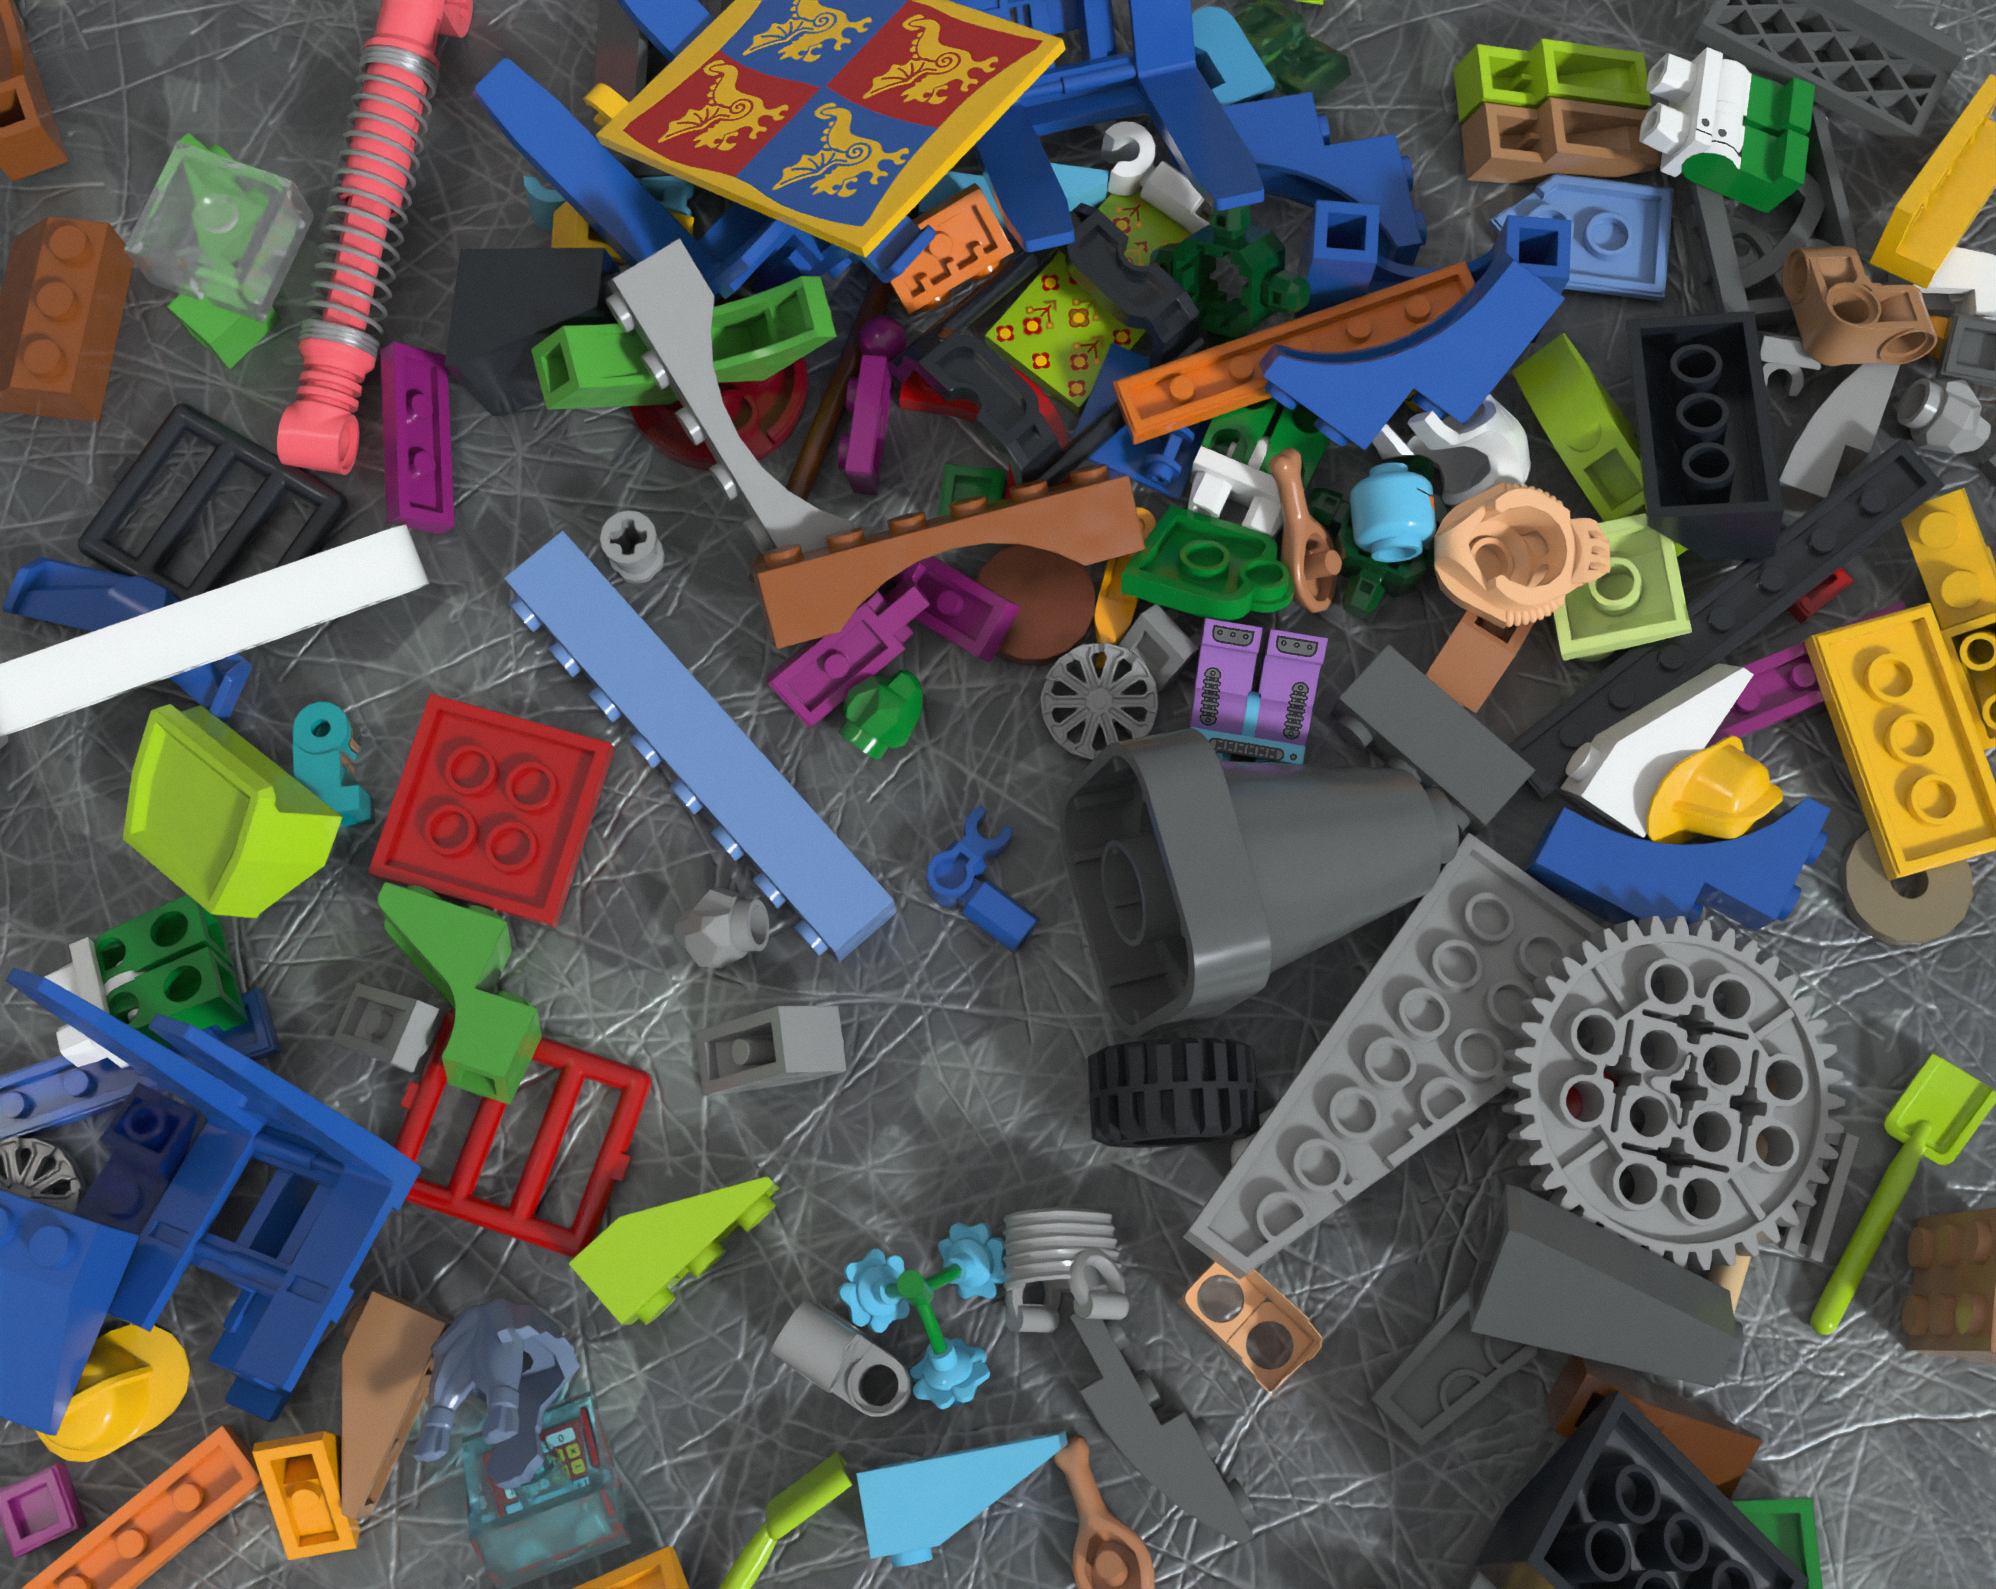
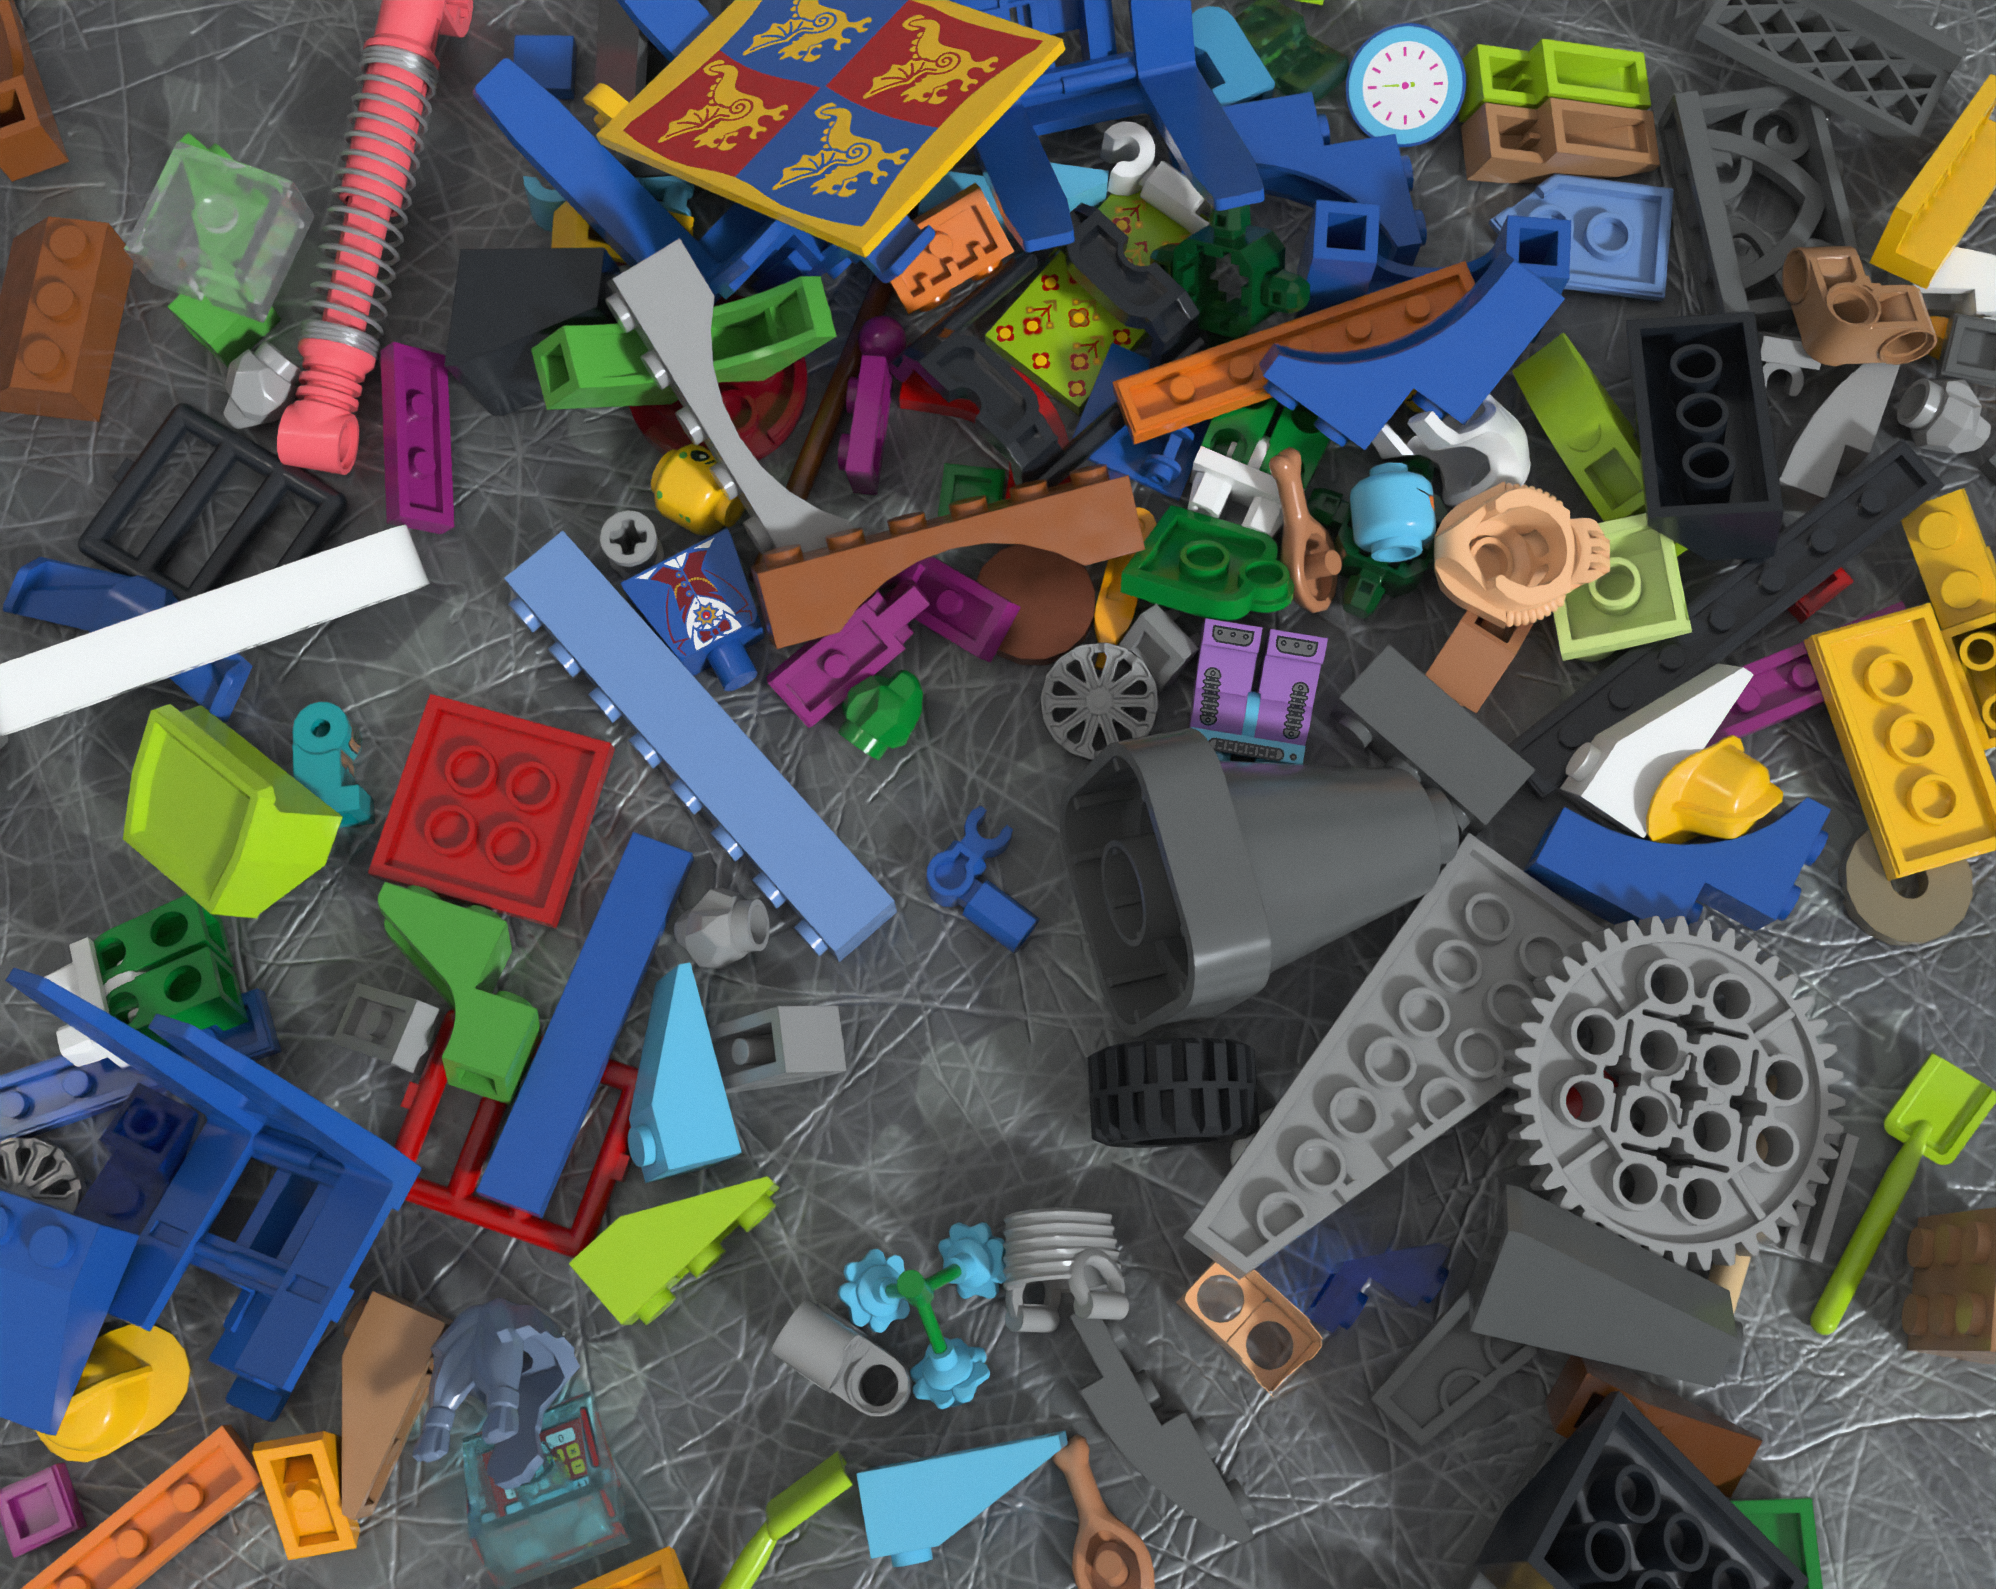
(260, 386): none -> light grey rock
(548, 61): none -> blue tile
(585, 1026): none -> blue tile
(679, 1097): none -> medium azure slope
(689, 493): none -> yellow head
(701, 609): none -> blue torso
(1399, 1275): none -> clear blue slope
(1406, 84): none -> piece
(1729, 128): hips -> none

